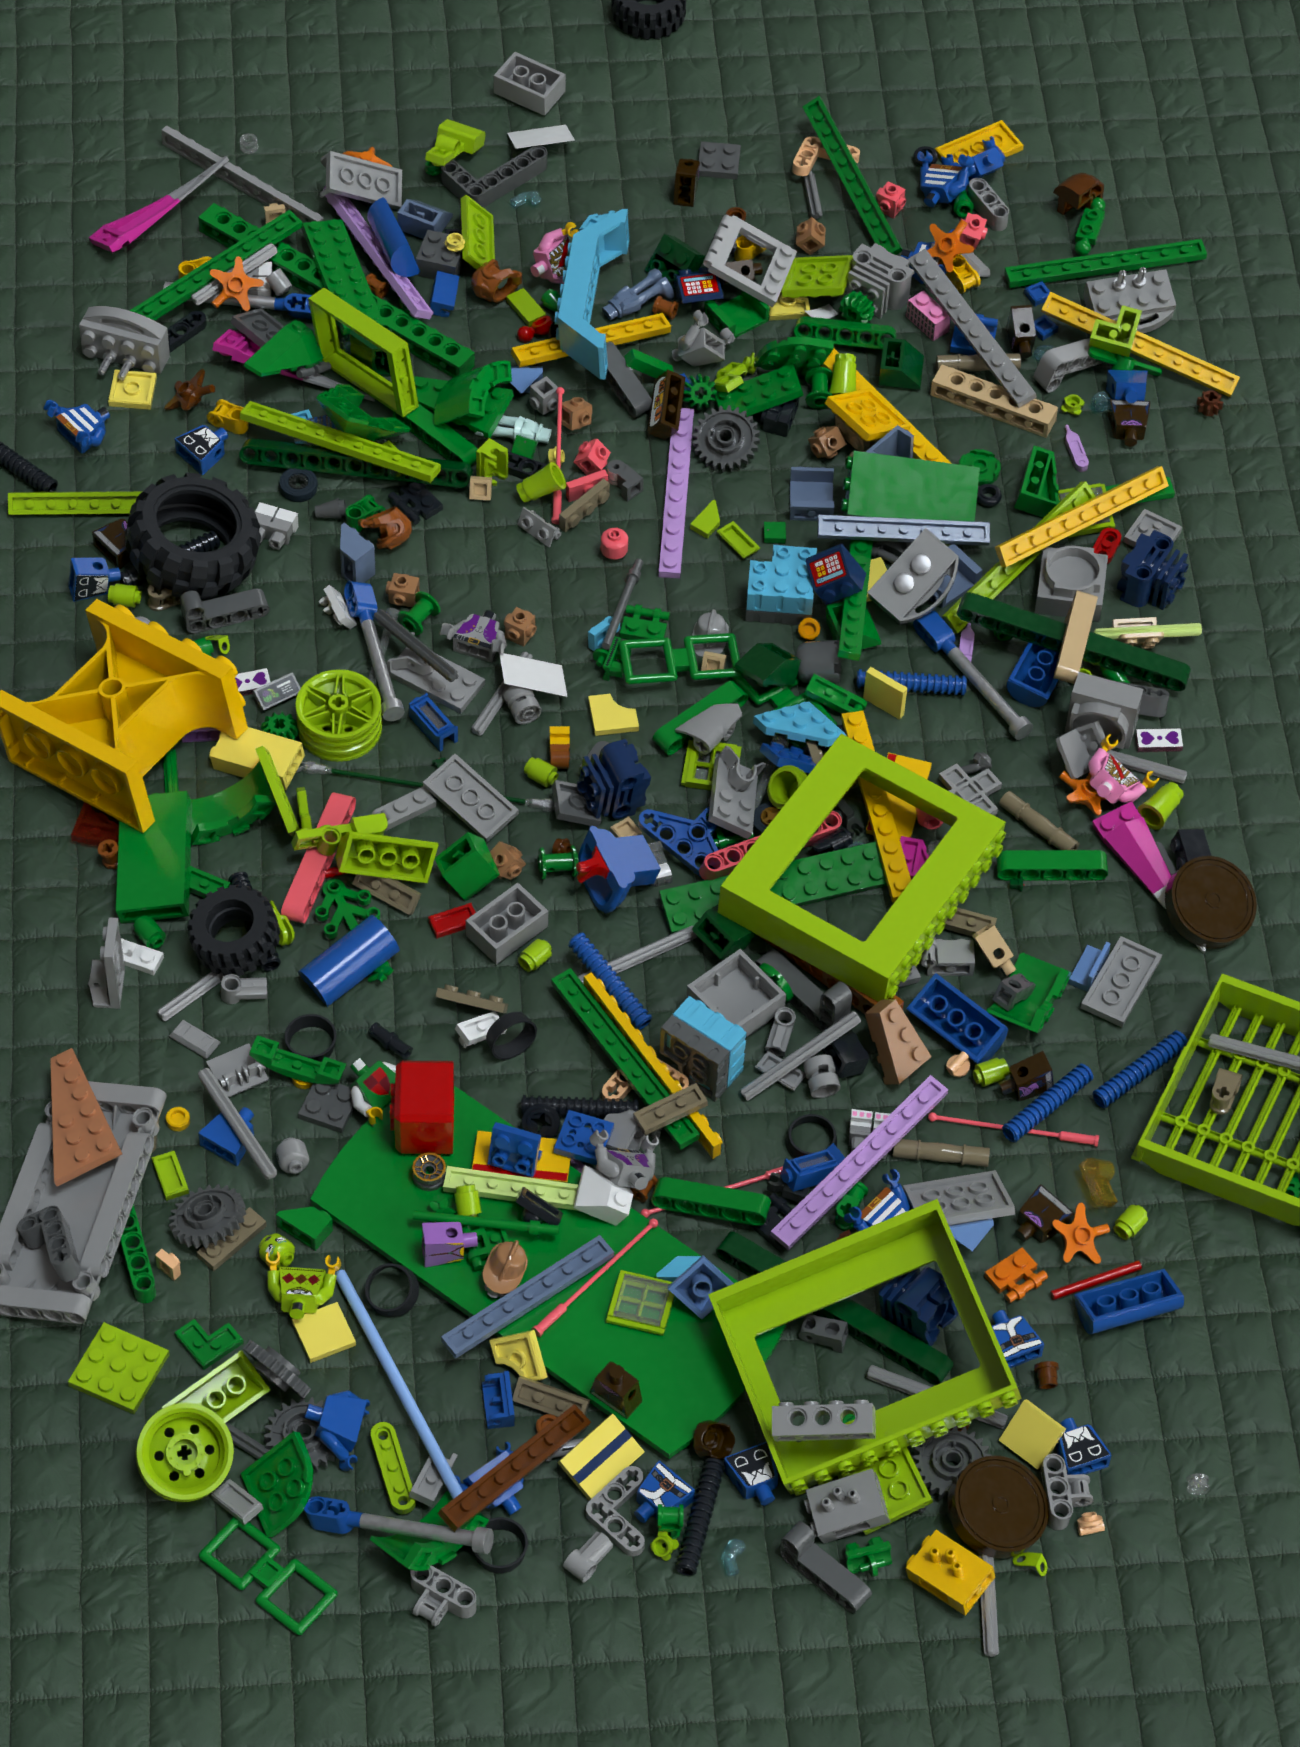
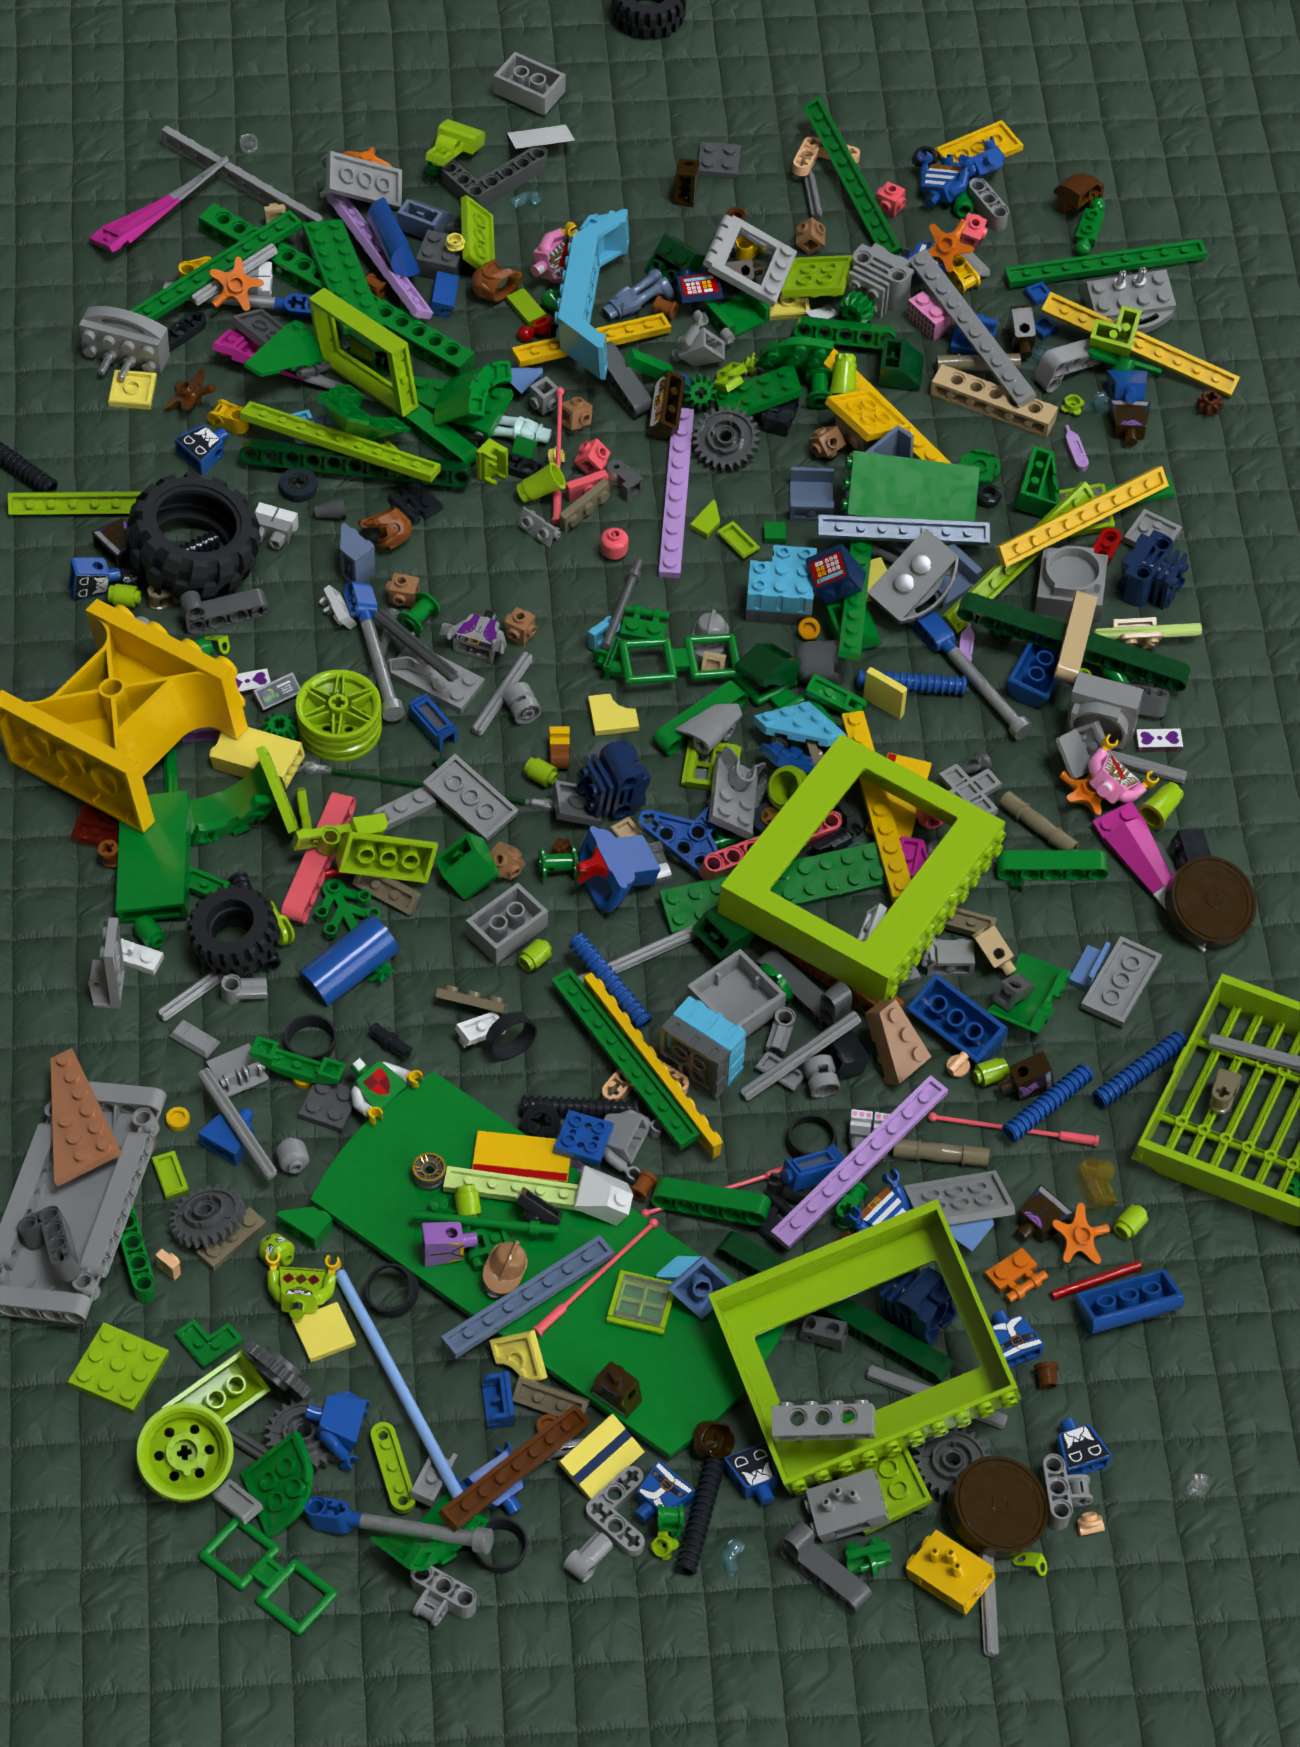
(79, 424): torso -> none
(278, 282): light grey piece -> none
(361, 510): green piece -> none
(423, 1107): red plate -> none
(451, 920): red tile -> none
(480, 488): tan tile -> none
(514, 1149): blue plate -> none
(533, 674): white sticker -> none
(625, 1166): light grey torso -> none
(670, 1109): dark tan plate -> none
(871, 920): none -> white plate
(1032, 1434): light yellow tile -> none

